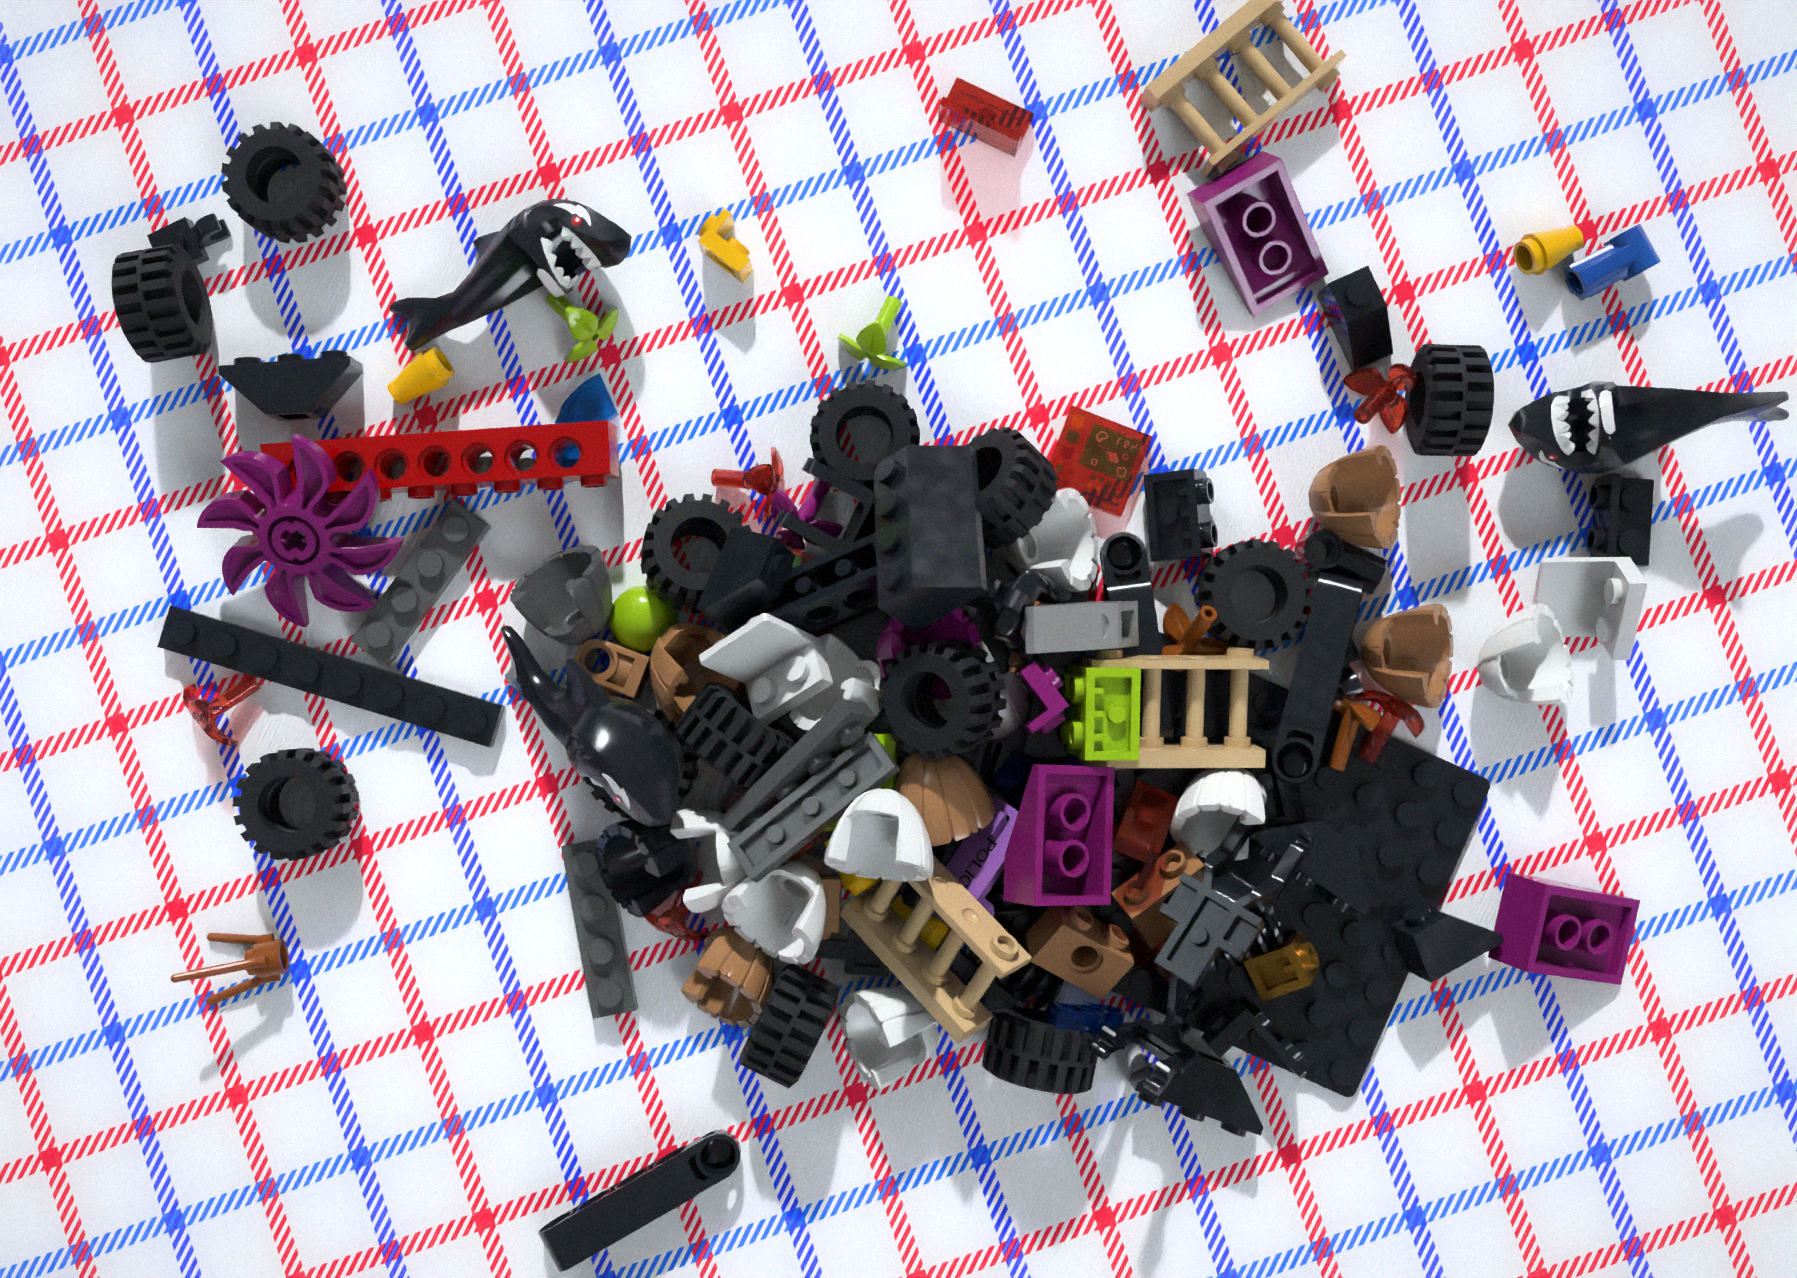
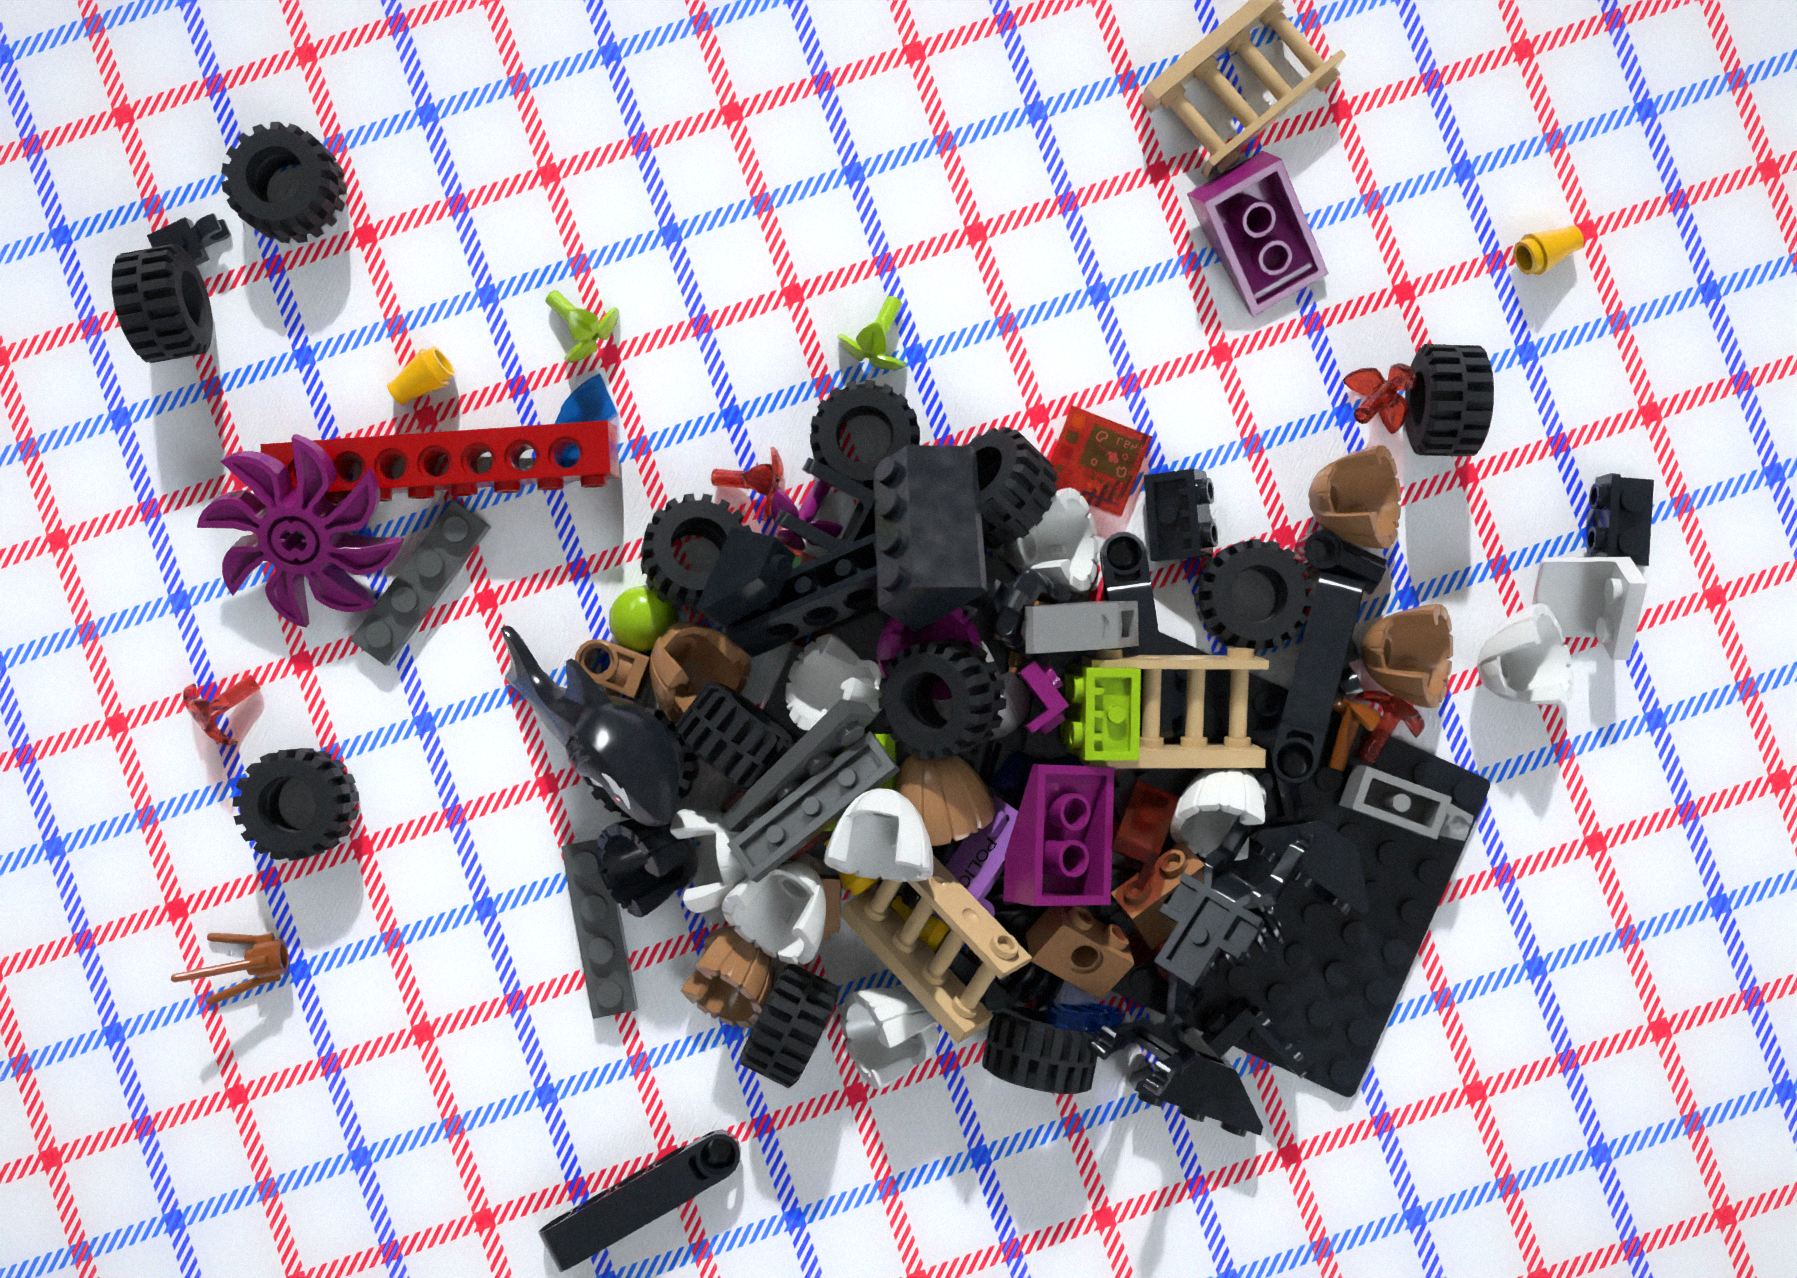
(294, 385): black slope -> none
(331, 676): black plate -> none
(536, 248): black piece -> none
(567, 595): dark grey hair -> none
(674, 921): clear red plant -> none
(727, 254): yellow bracket -> none
(775, 663): white bracket -> none
(856, 953): black plate -> none
(985, 116): clear red panel -> none
(1189, 634): dark orange plant -> none
(1283, 967): pearl gold bracket -> none
(1358, 317): black slope -> none
(1404, 804): none -> light grey hinge
(1439, 942): black slope -> none
(1564, 929): magenta slope -> none
(1616, 425): black piece -> none
(1618, 259): blue piece -> none

